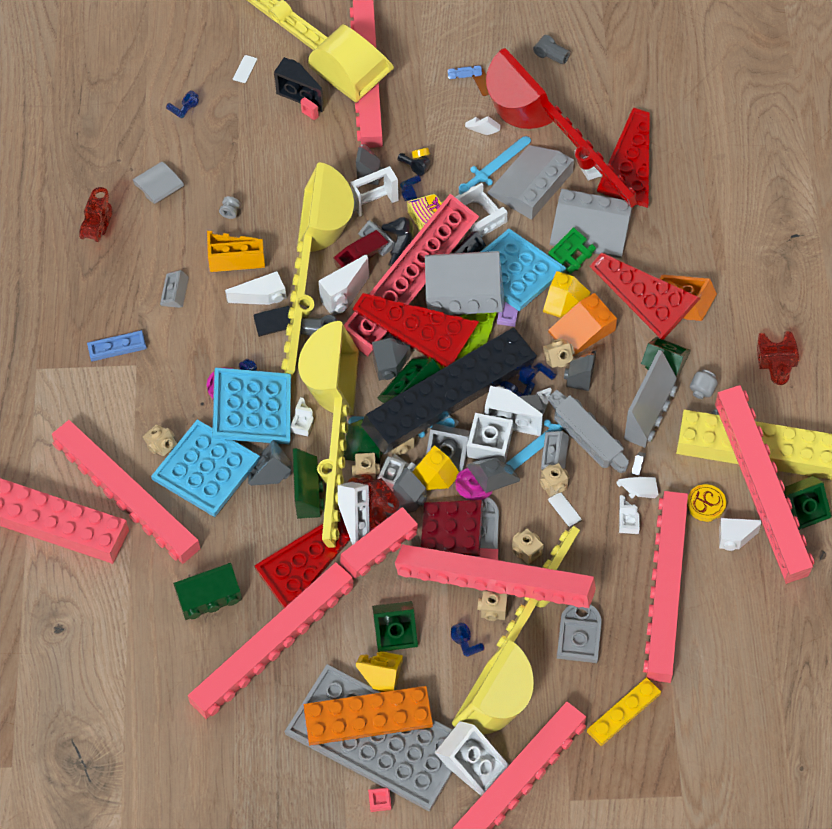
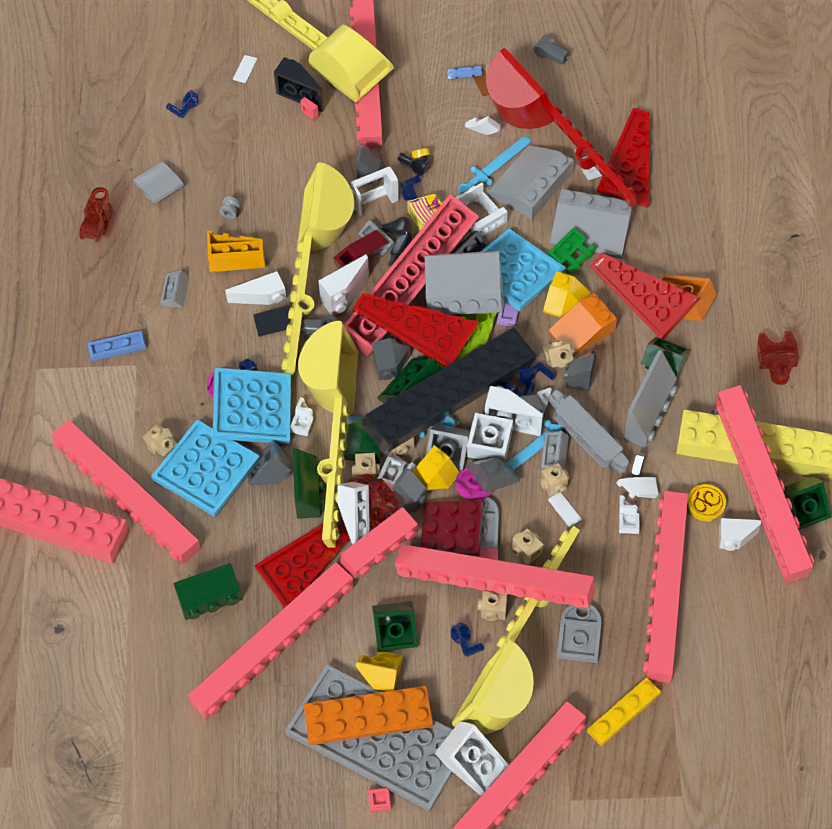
(703, 384): light grey head -> none

